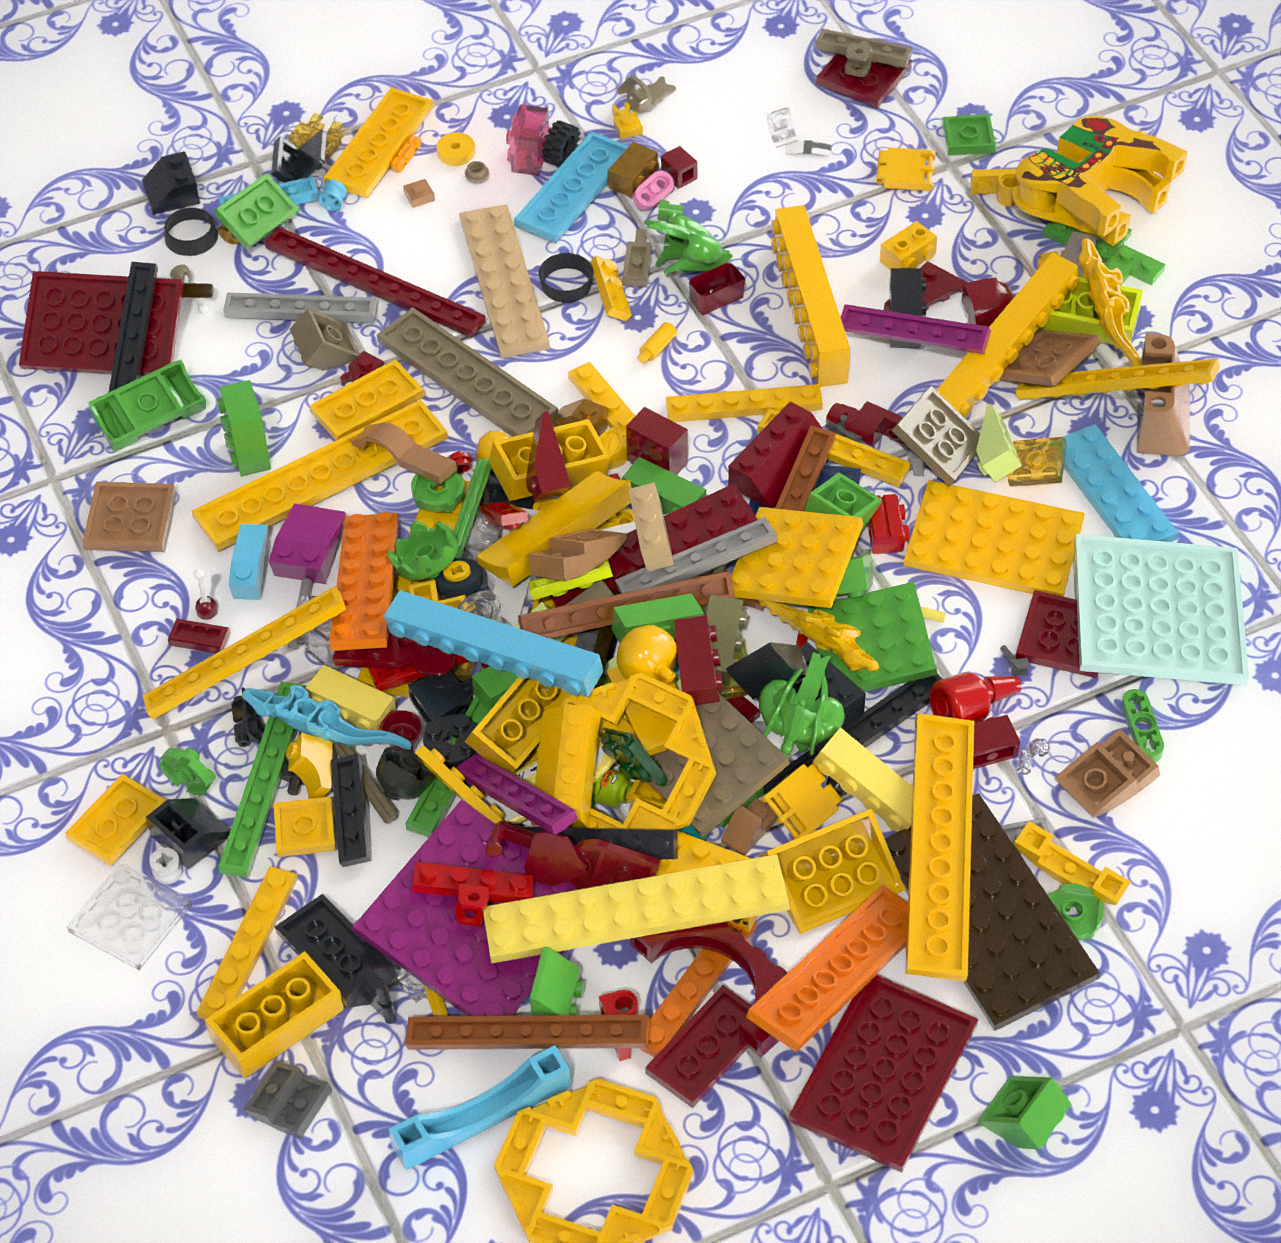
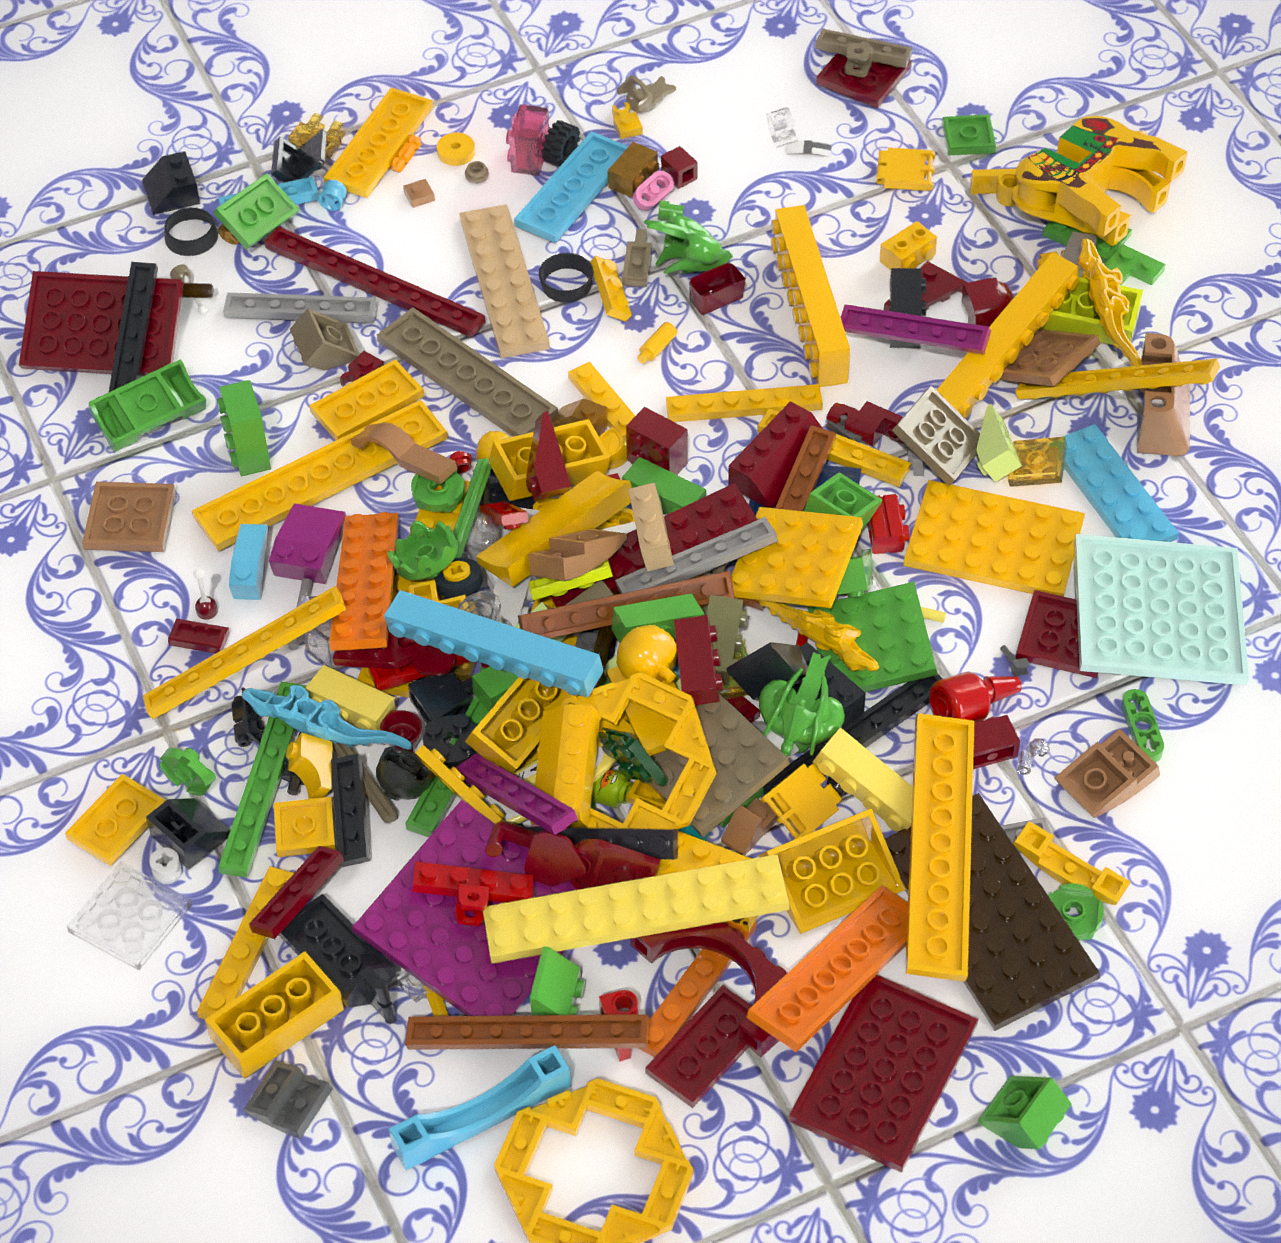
(296, 892): none -> dark red plate

